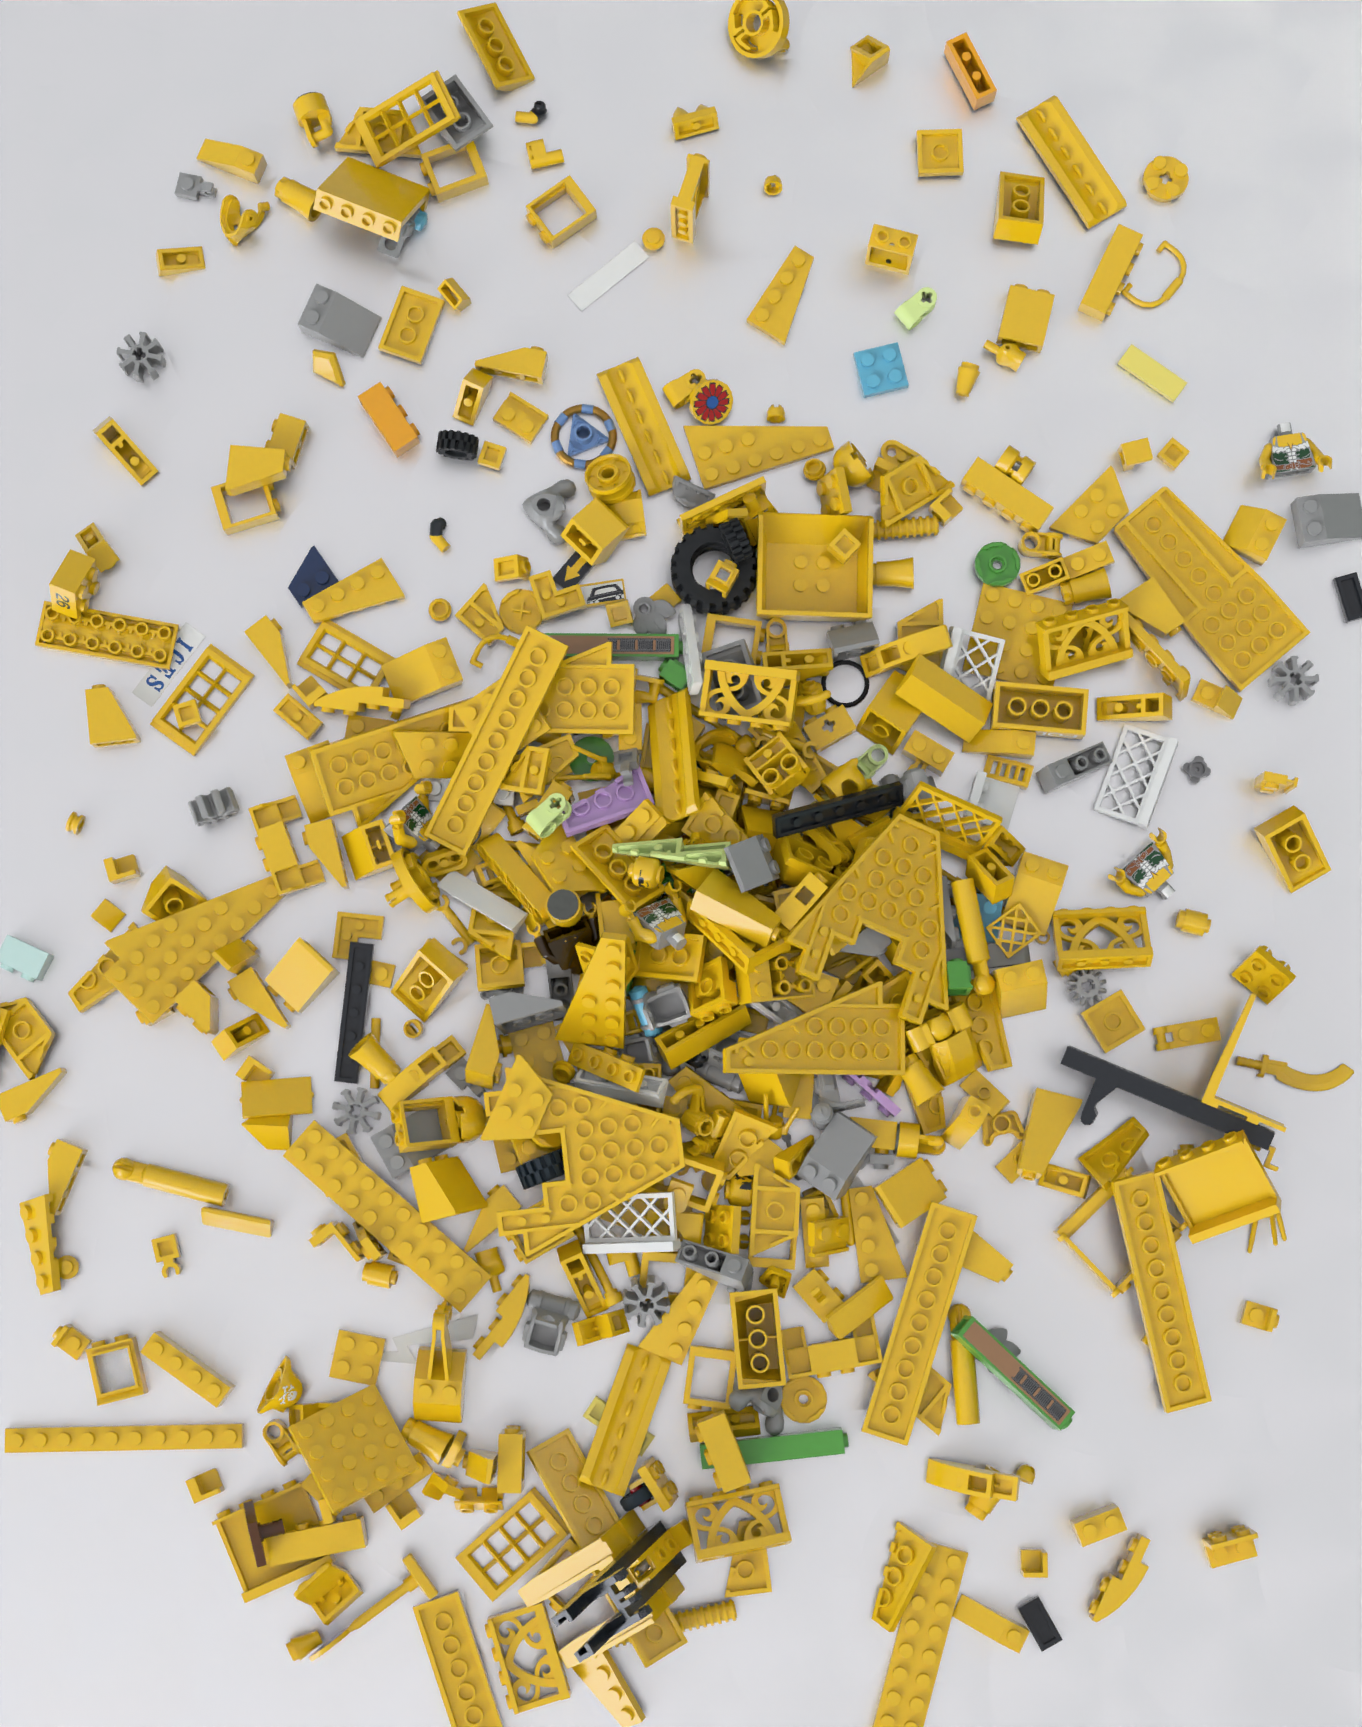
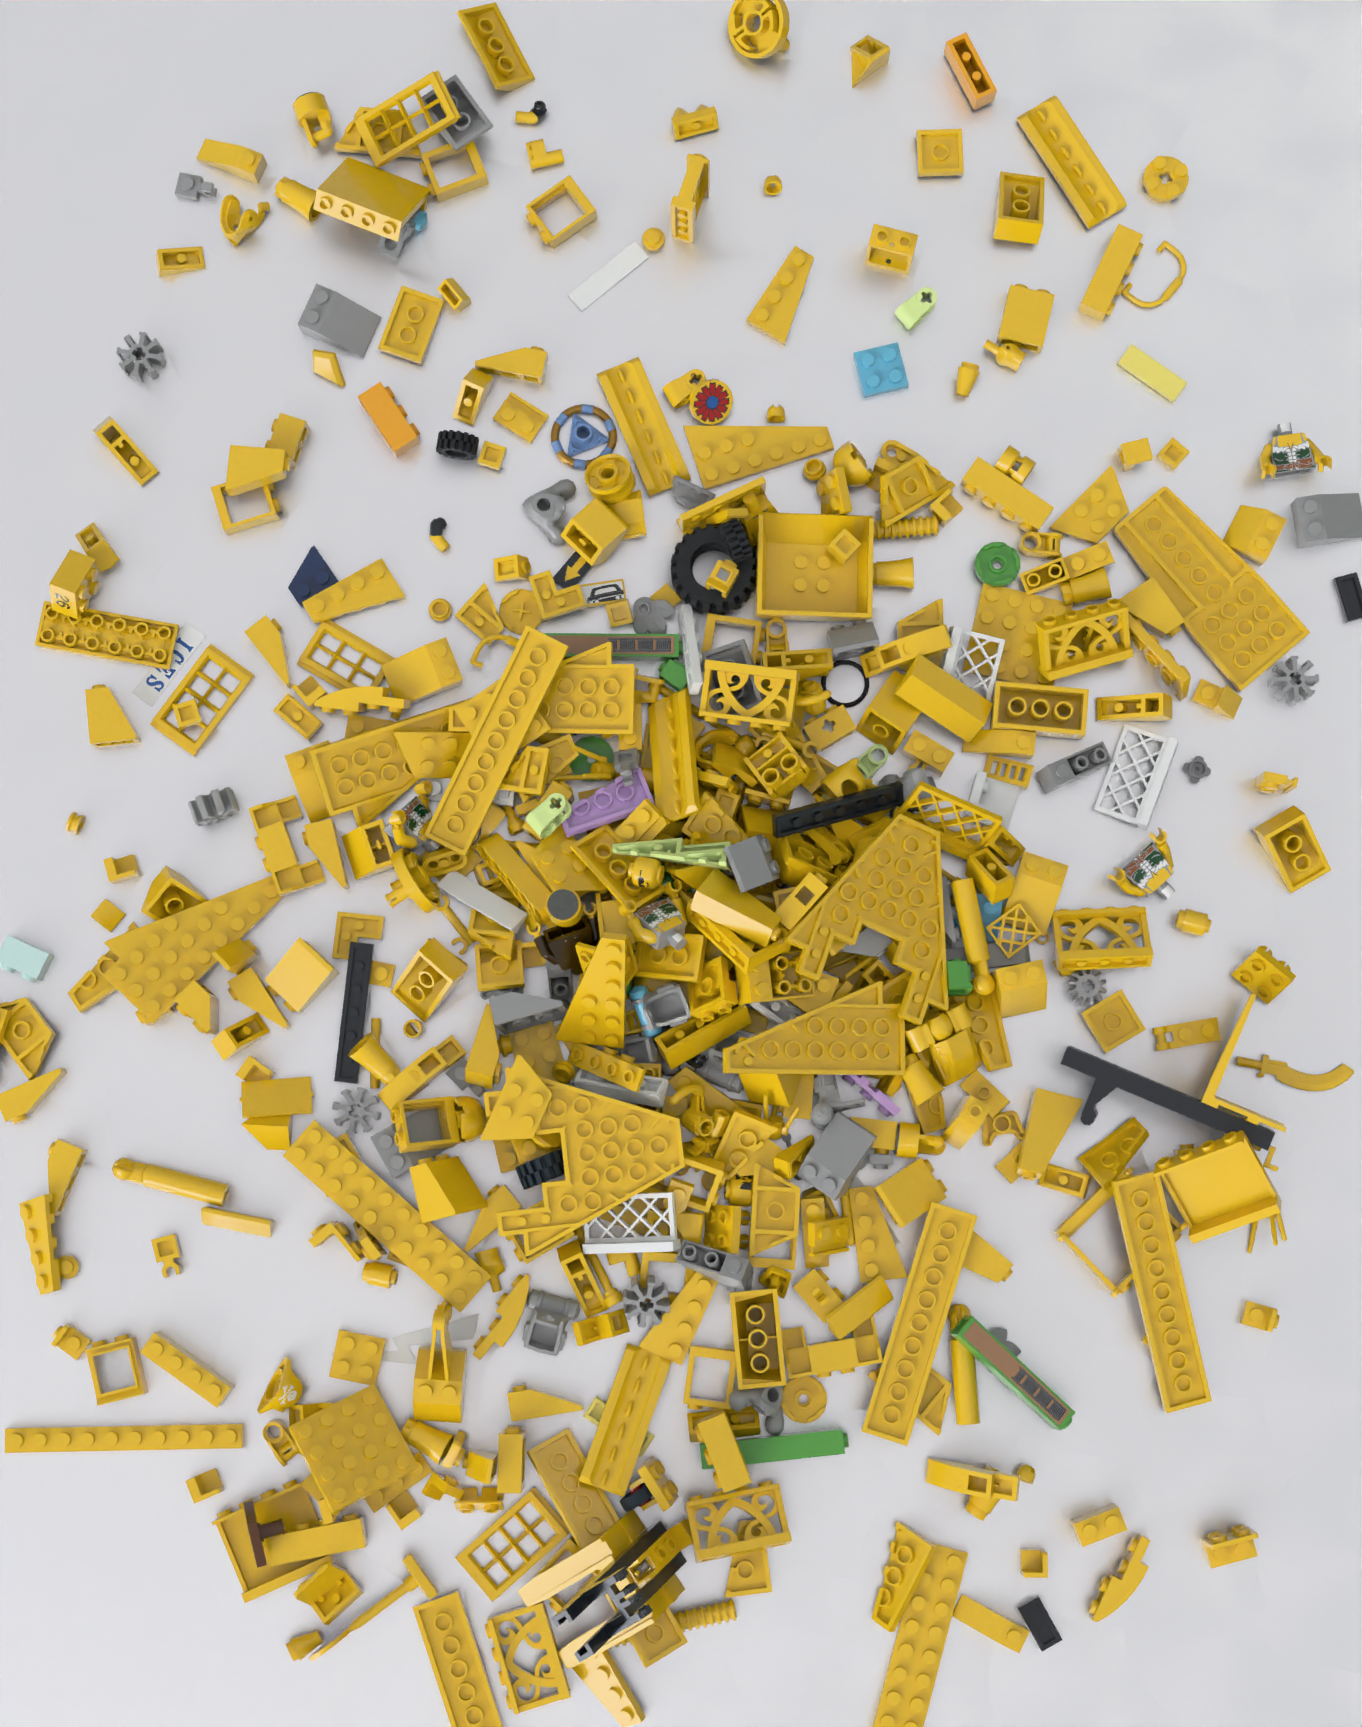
(534, 1403): none -> yellow slope

